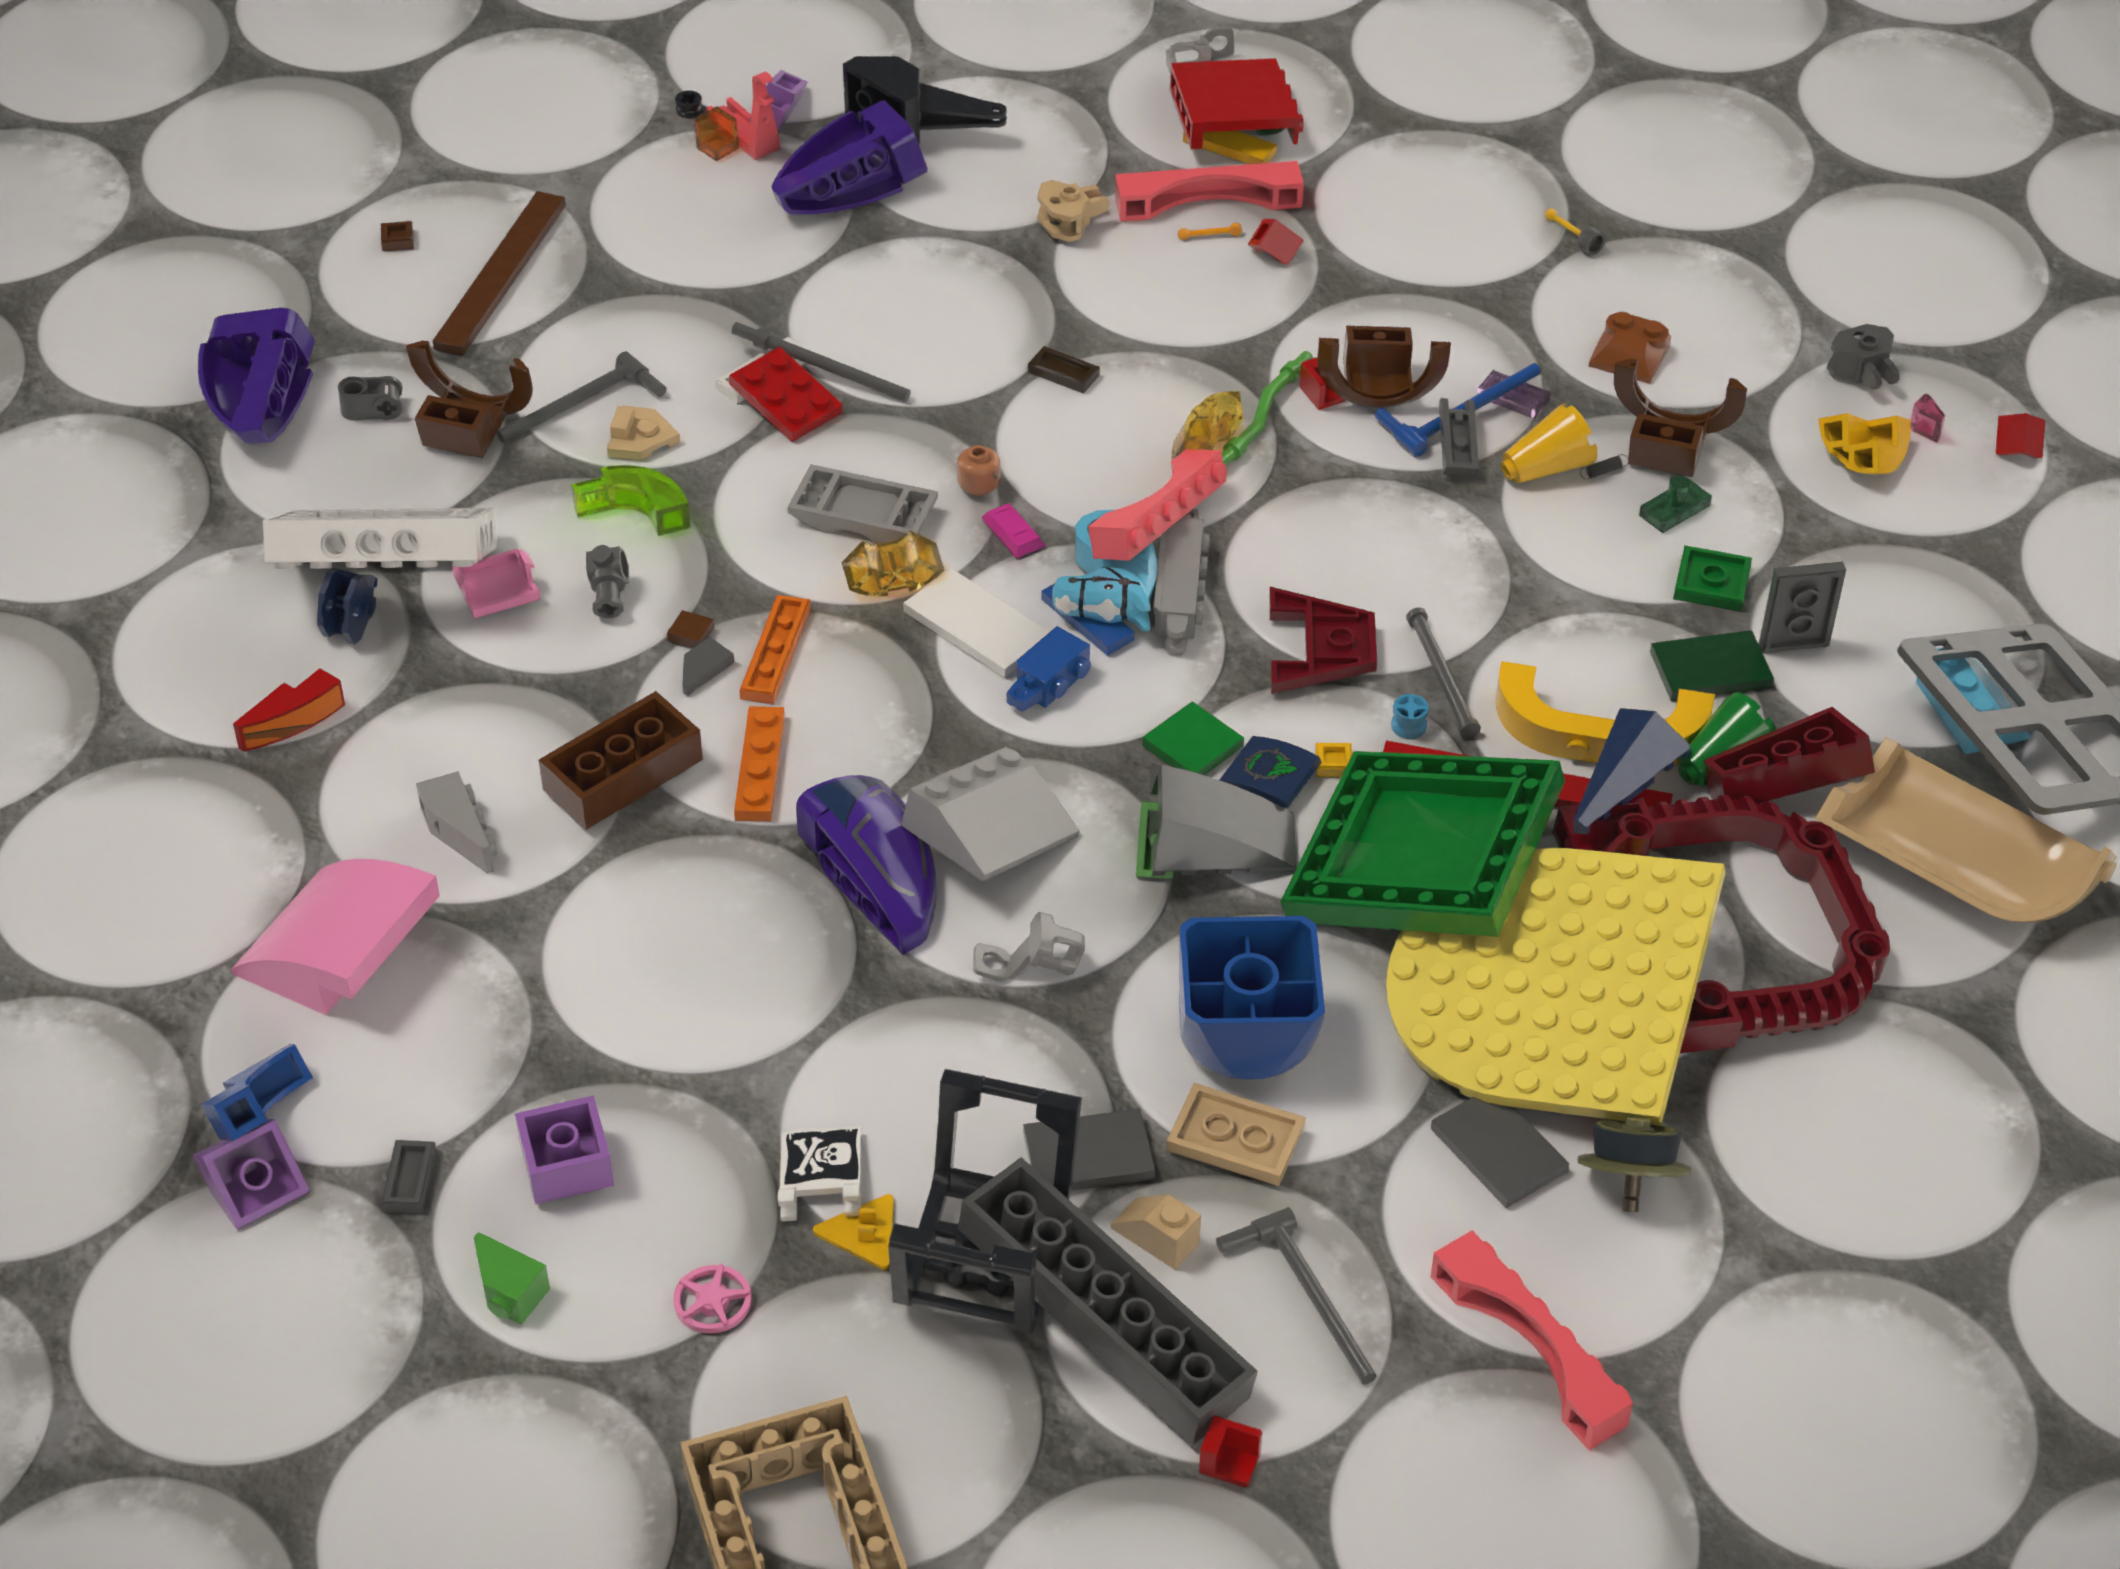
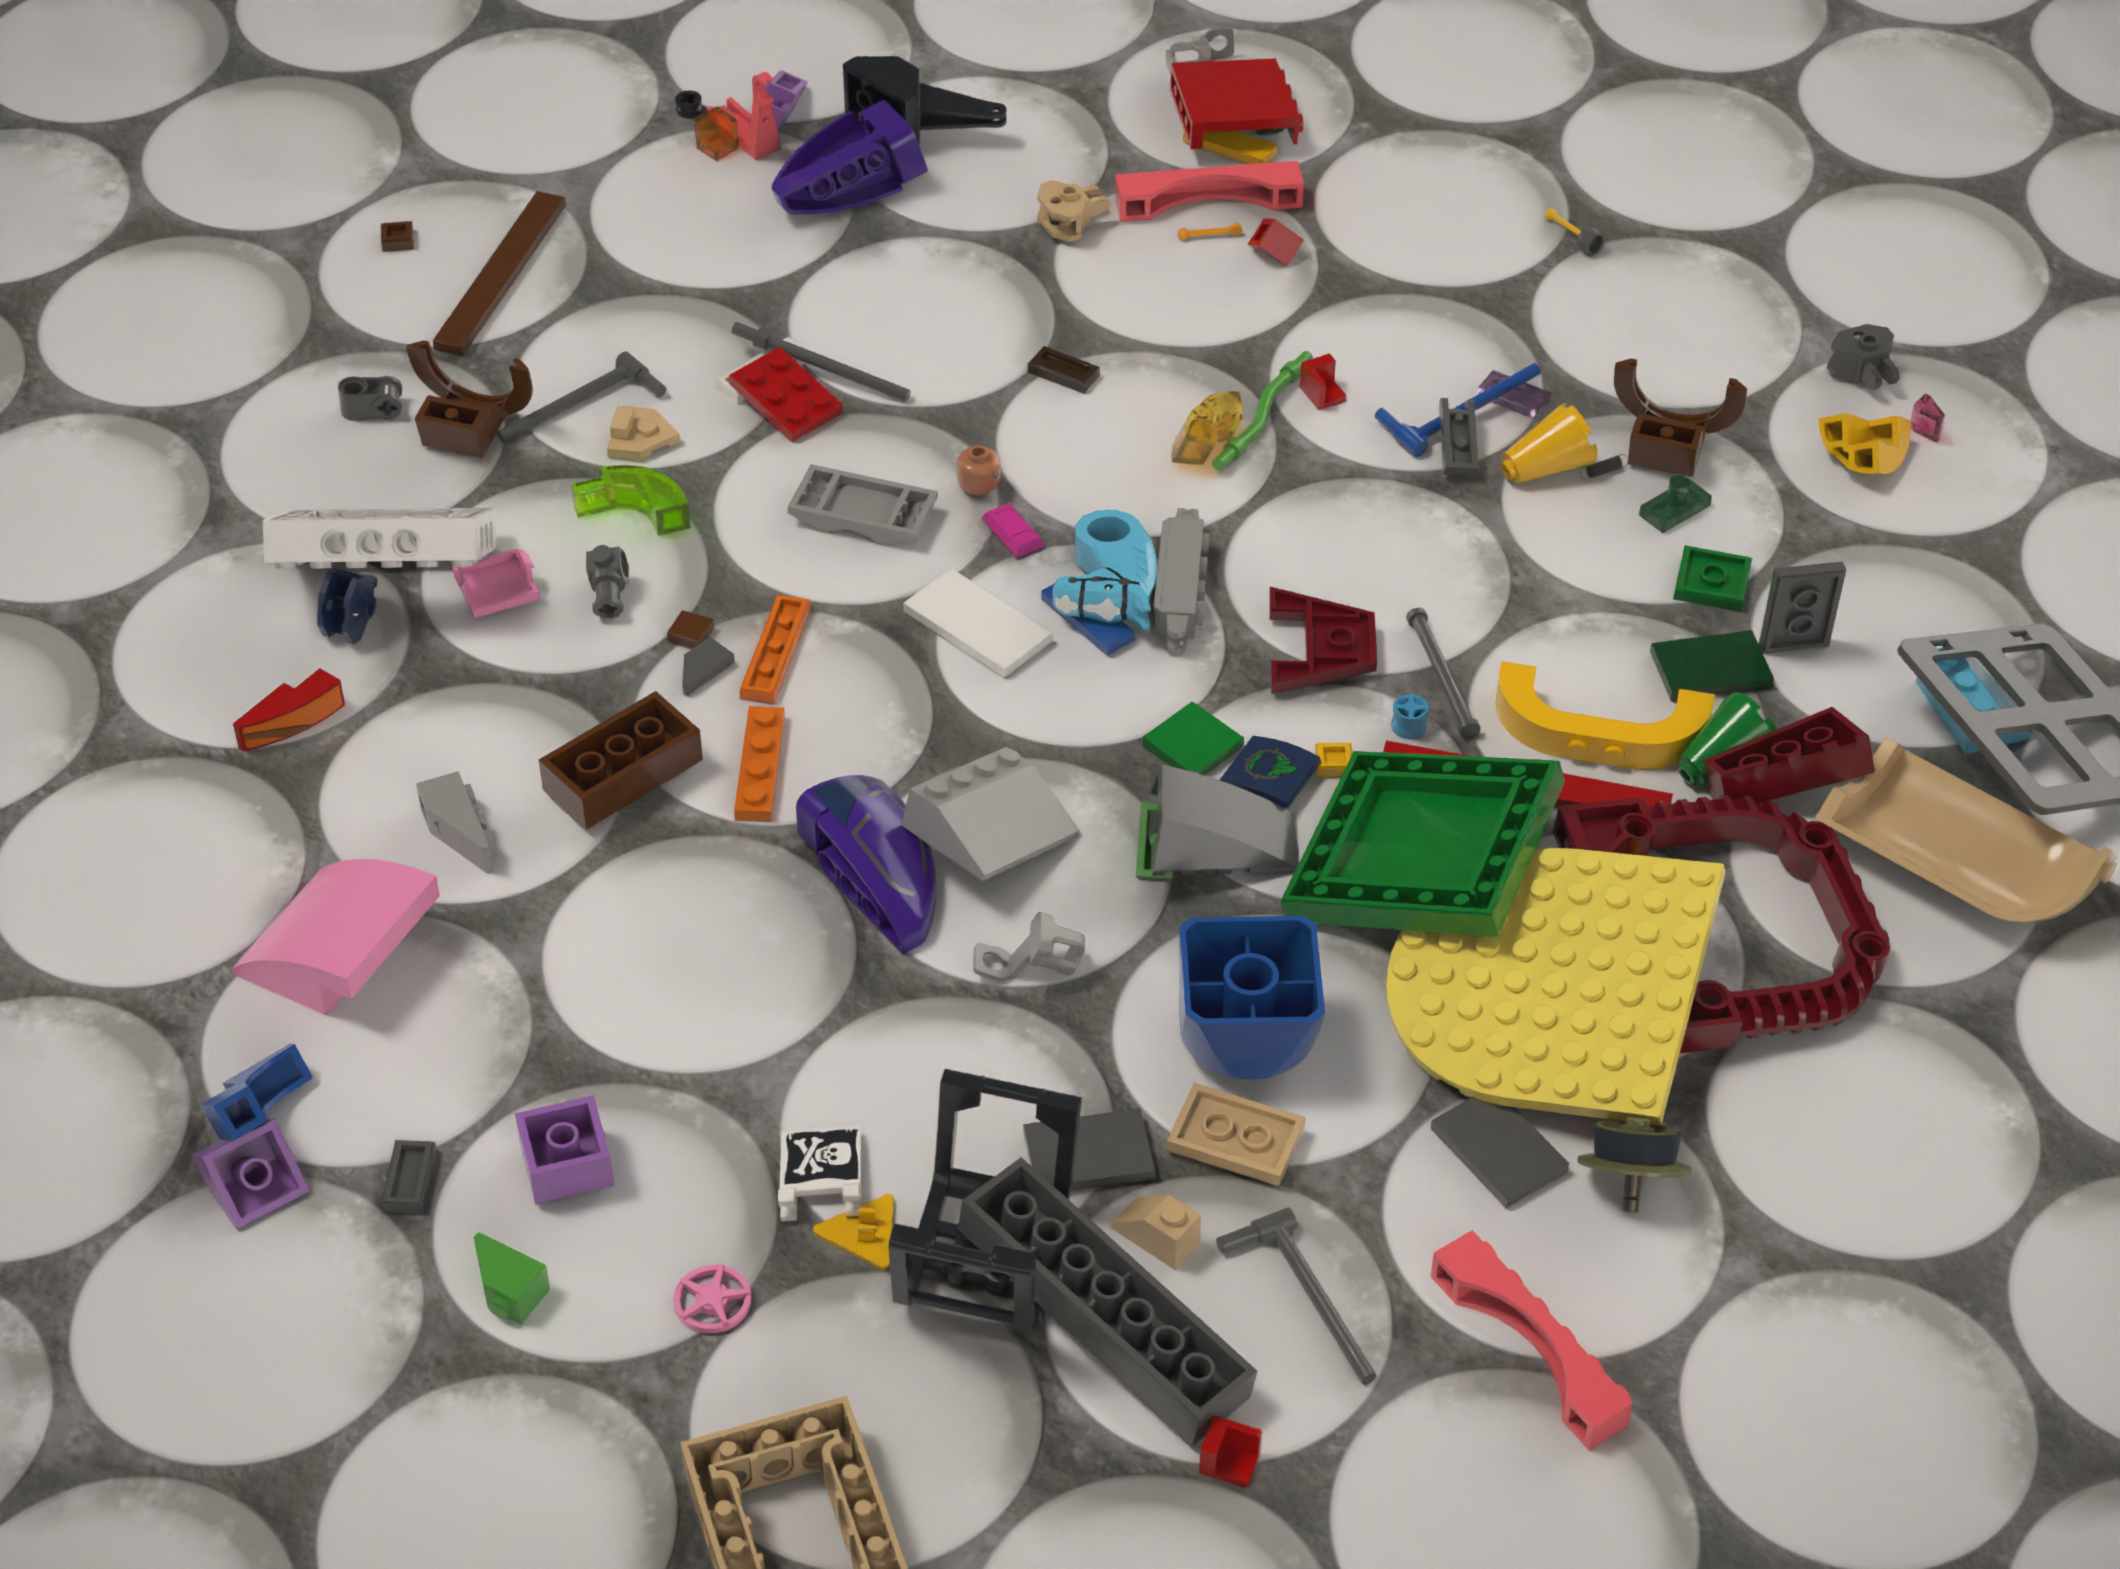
(256, 371): dark purple panel -> none
(893, 565): clear yellow brick -> none
(1049, 669): blue hinge -> none
(1132, 528): coral arch -> none
(1379, 366): reddish brown piece -> none
(1632, 756): wedge -> none
(1634, 338): dark orange slope -> none
(2020, 435): red panel -> none

